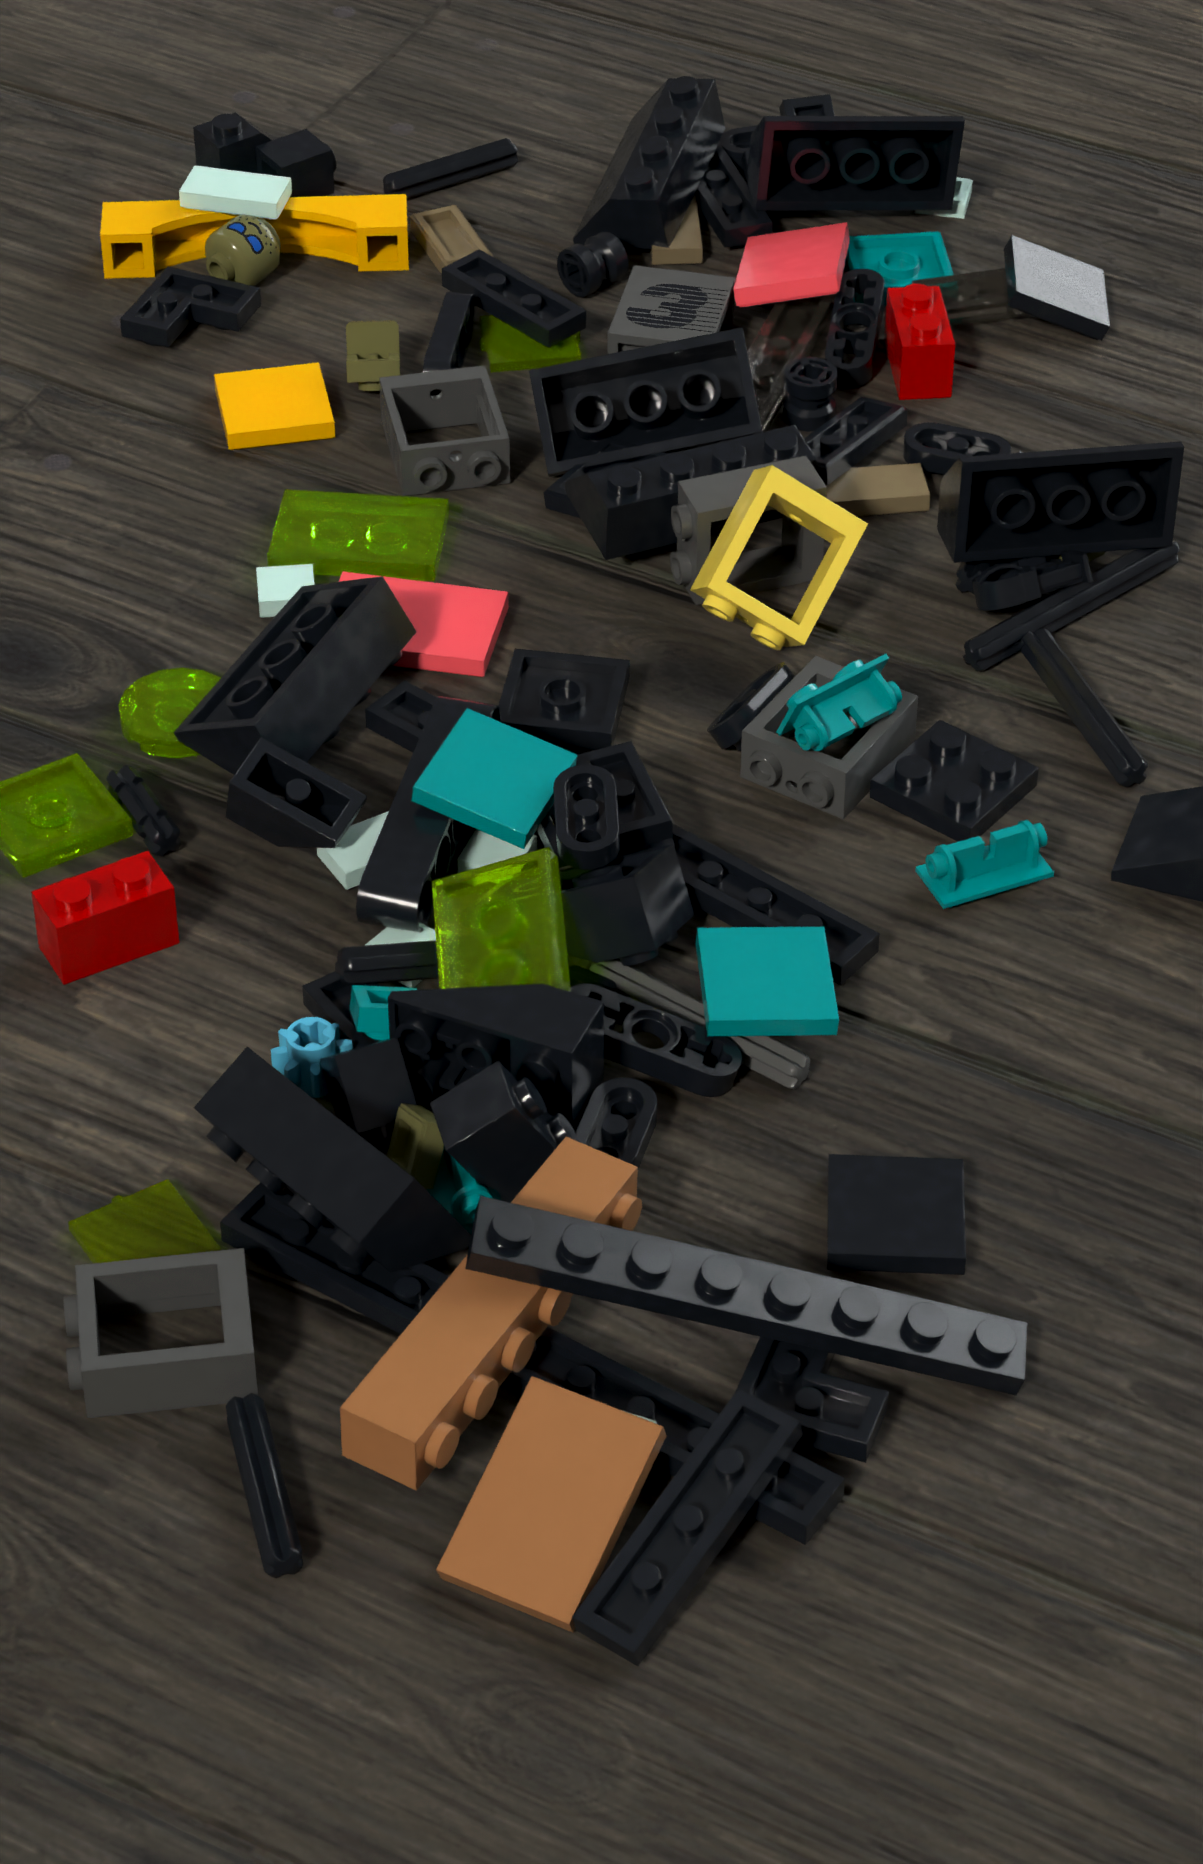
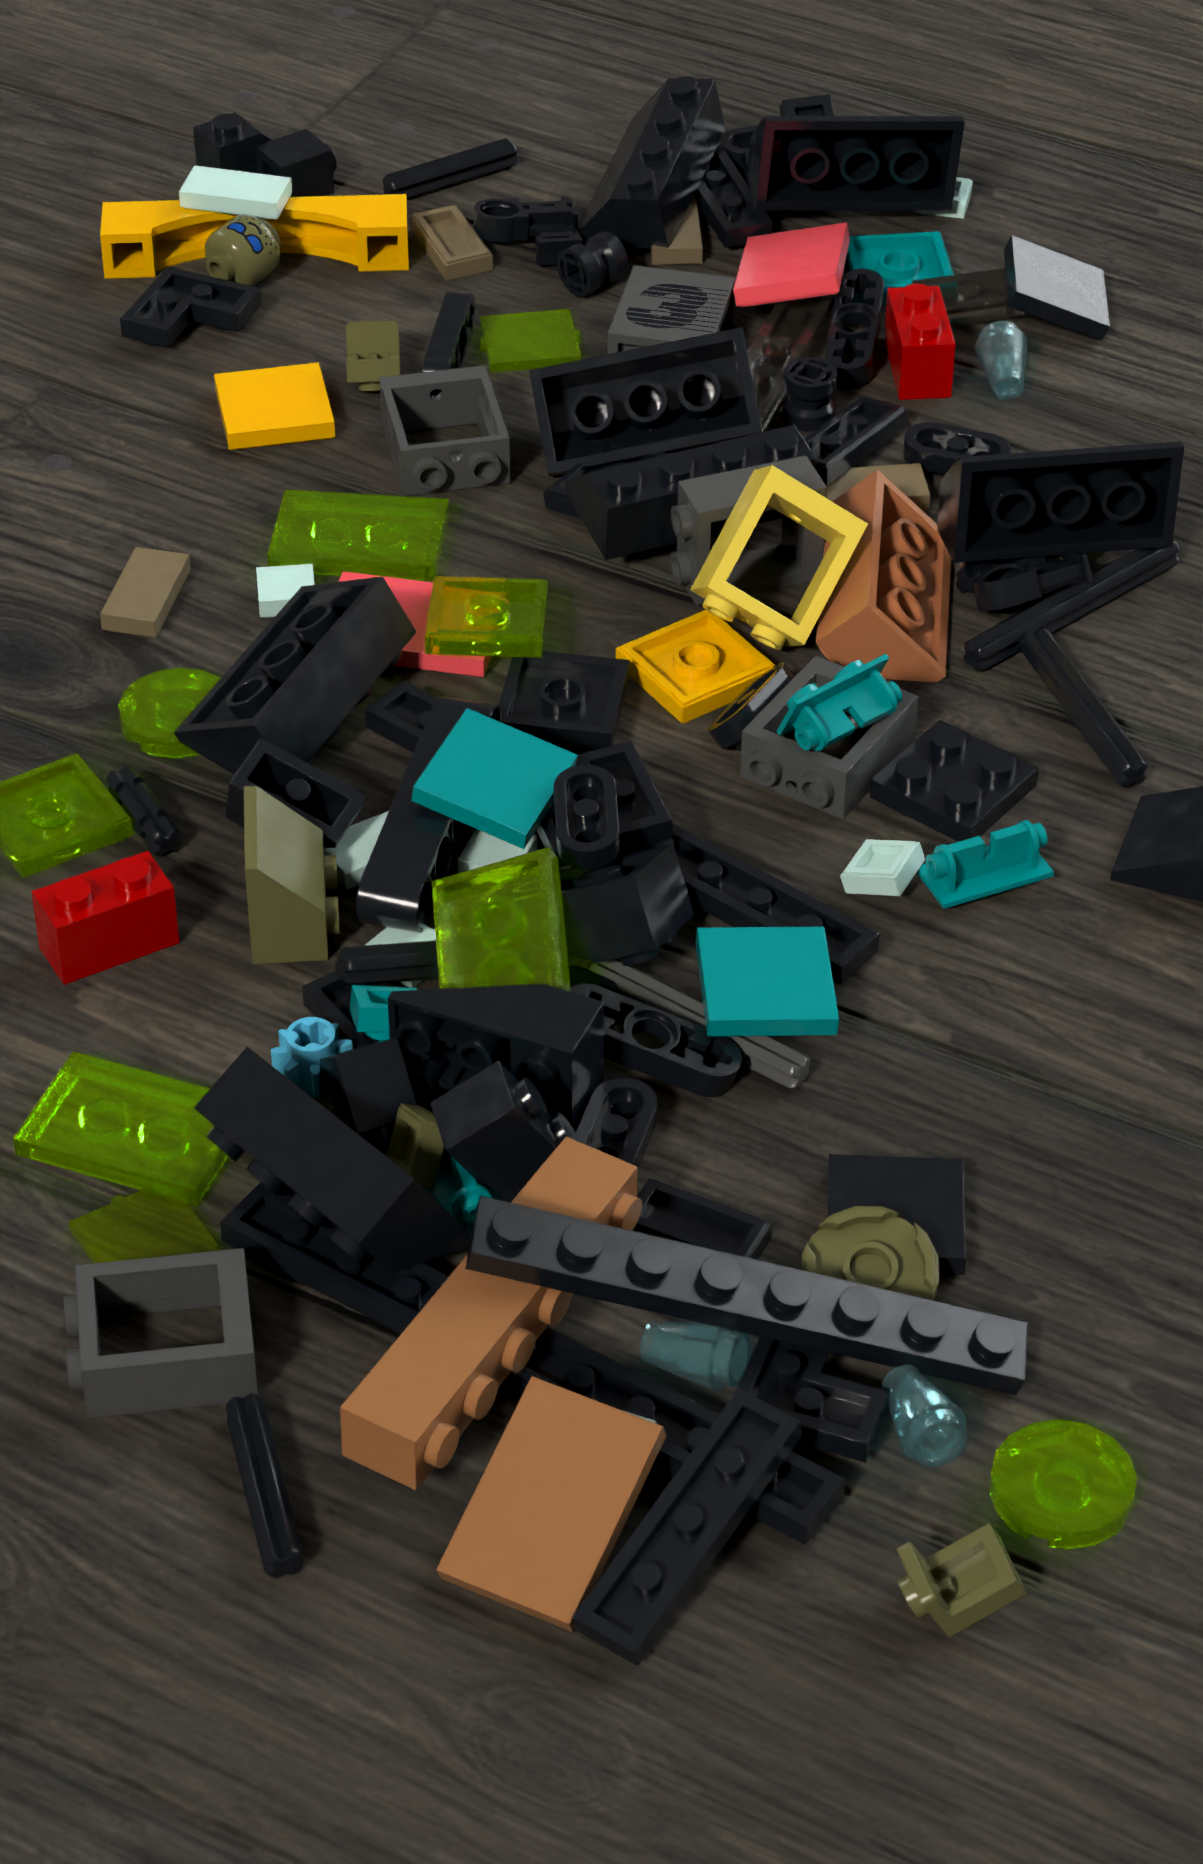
(123, 1128): none -> clear neon green tile
(145, 592): none -> dark tan tile
(287, 883): none -> olive slope
(487, 616): none -> clear neon green tile
(512, 220): none -> black piece
(515, 298): black plate -> none
(694, 665): none -> yellow tile
(697, 1352): none -> clear light blue cone
(700, 1221): none -> black tile
(874, 1250): none -> olive tile
(882, 867): none -> light aqua tile
(891, 589): none -> nougat slope
(924, 1417): none -> clear light blue cone
(960, 1580): none -> olive bracket
(1003, 358): none -> clear light blue cone
(1063, 1483): none -> clear neon green tile

